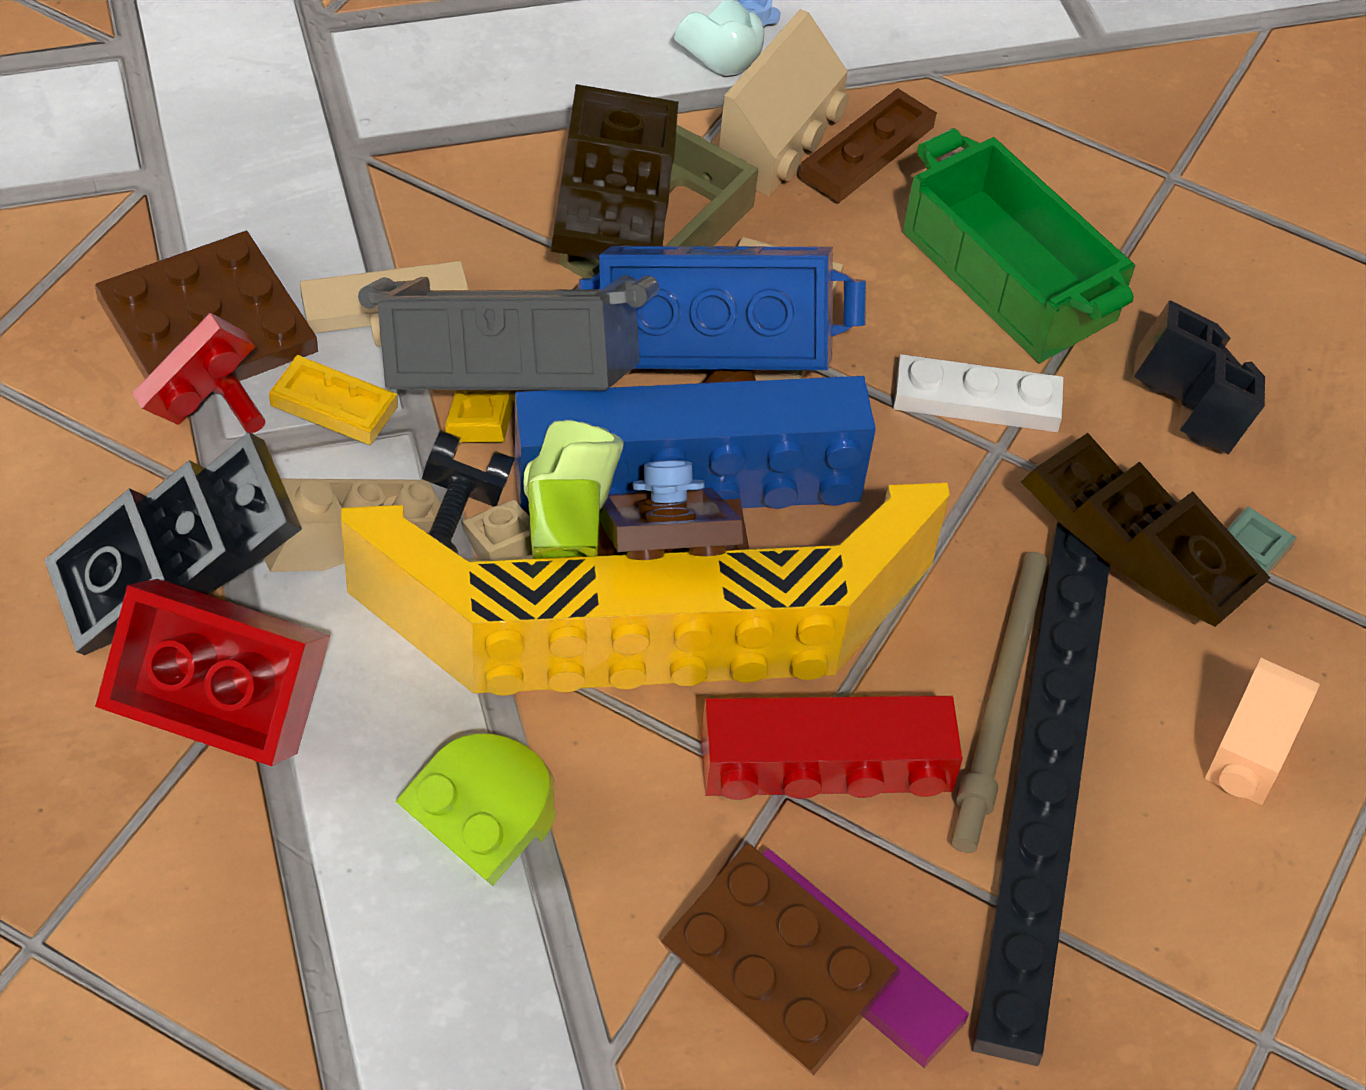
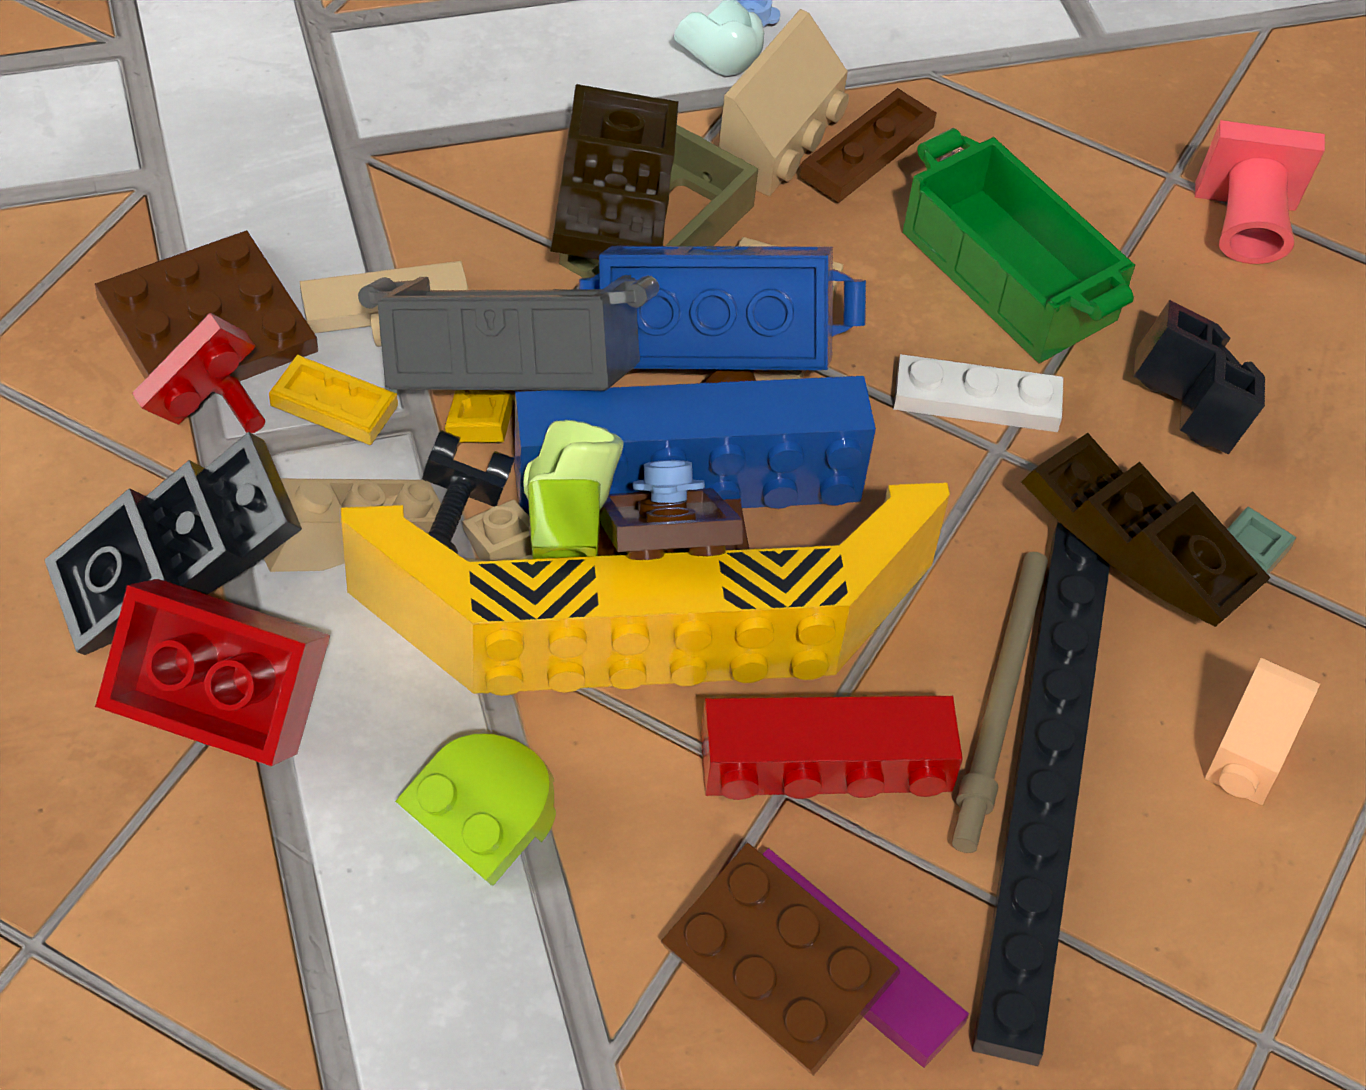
(1261, 179): none -> coral plant

